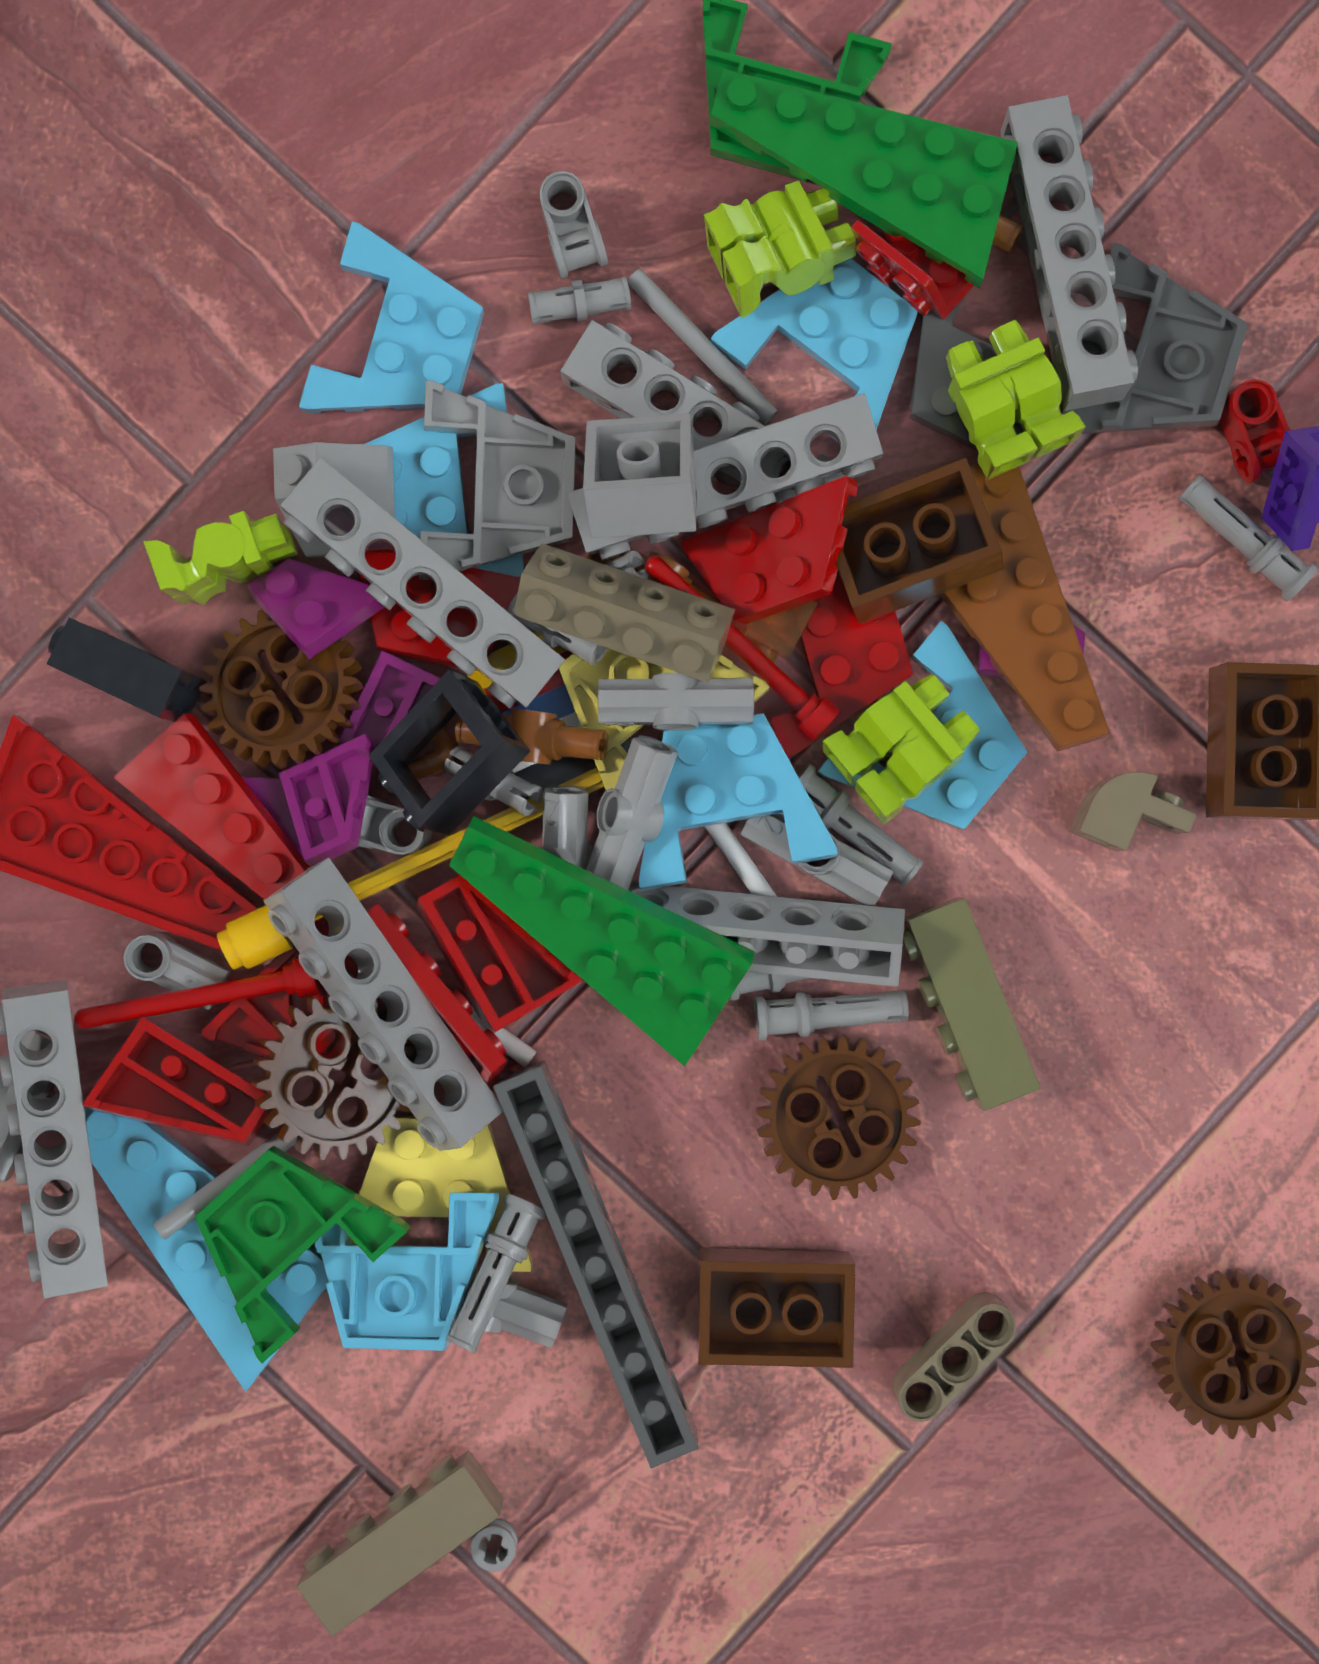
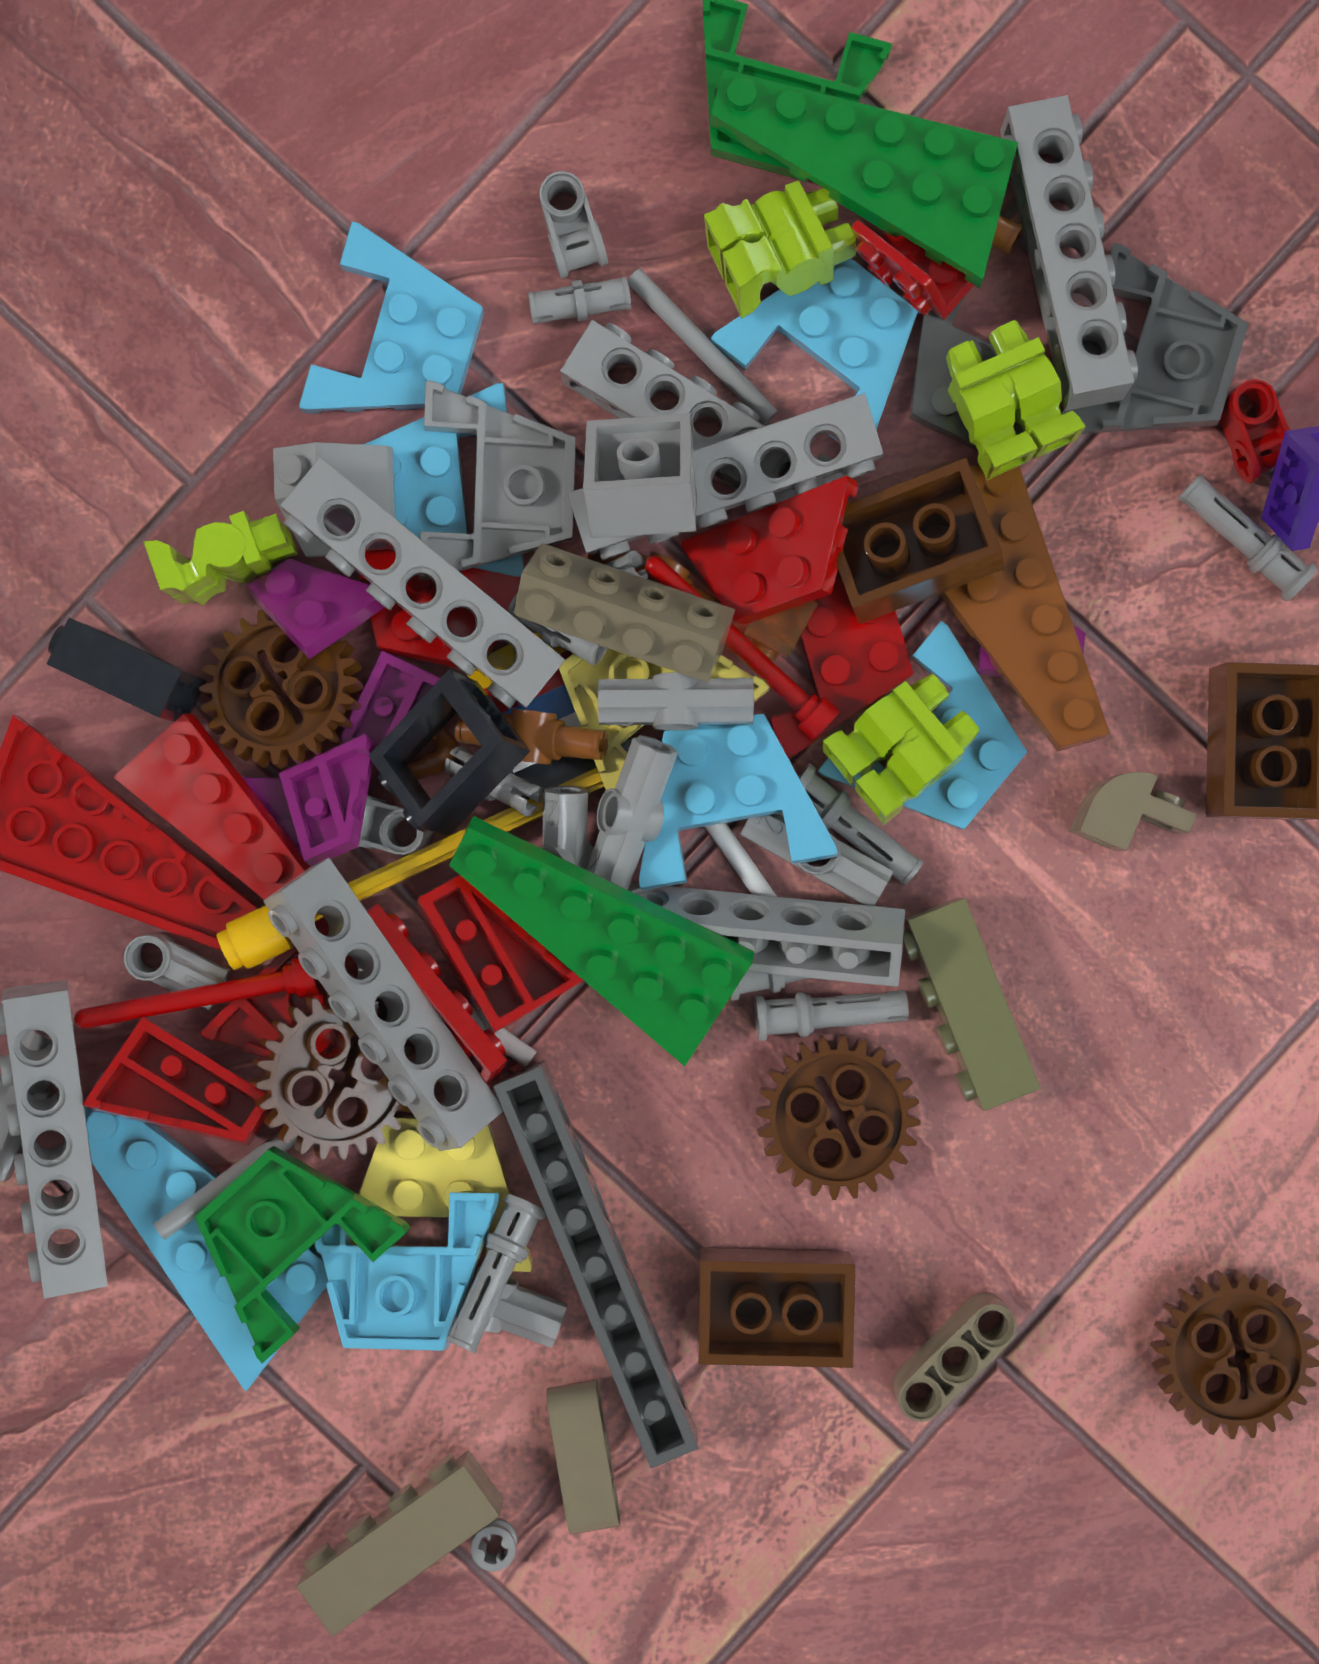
(583, 1457): none -> dark tan beam

